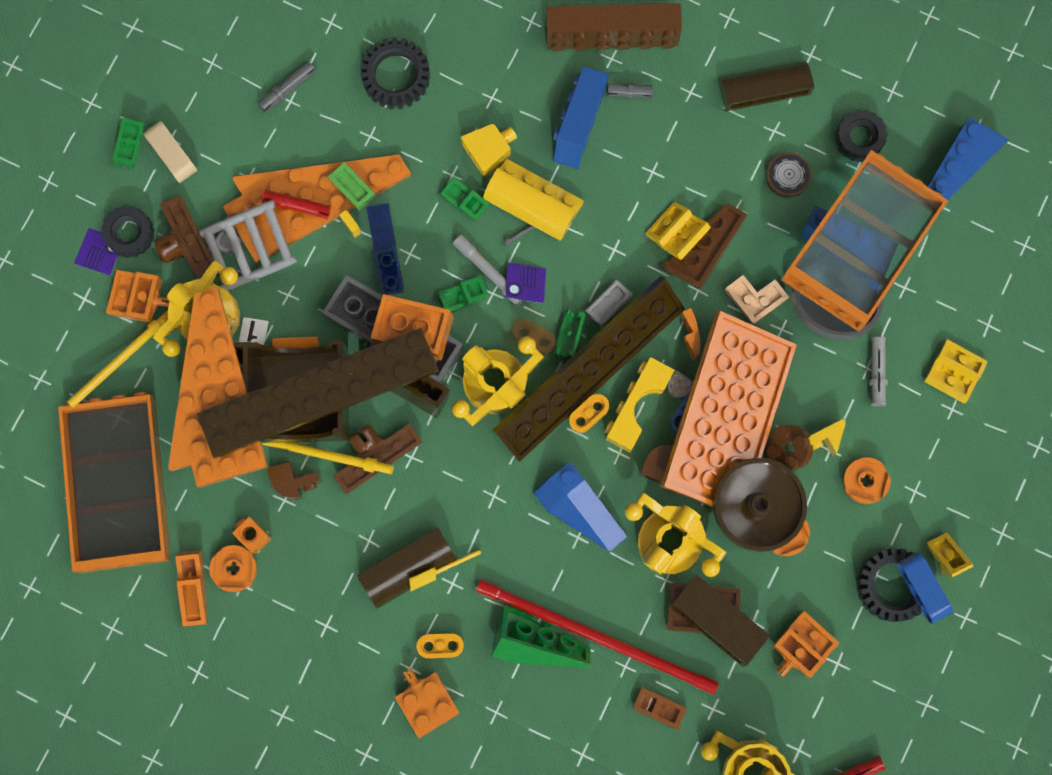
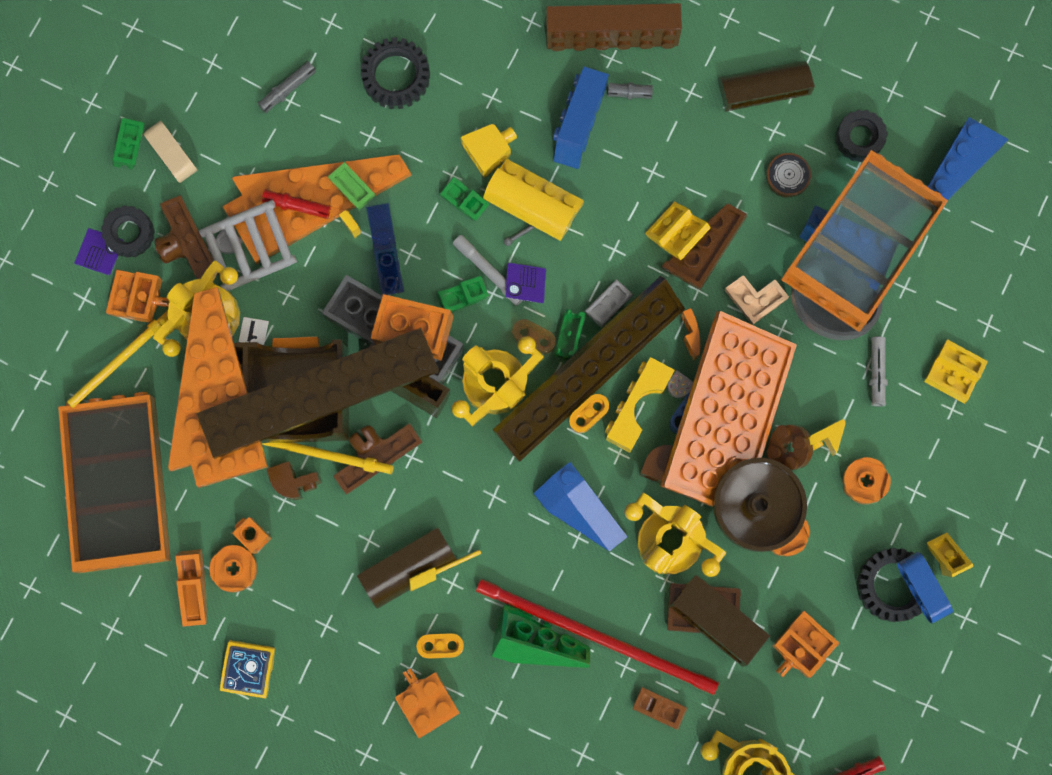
(247, 669): none -> slope

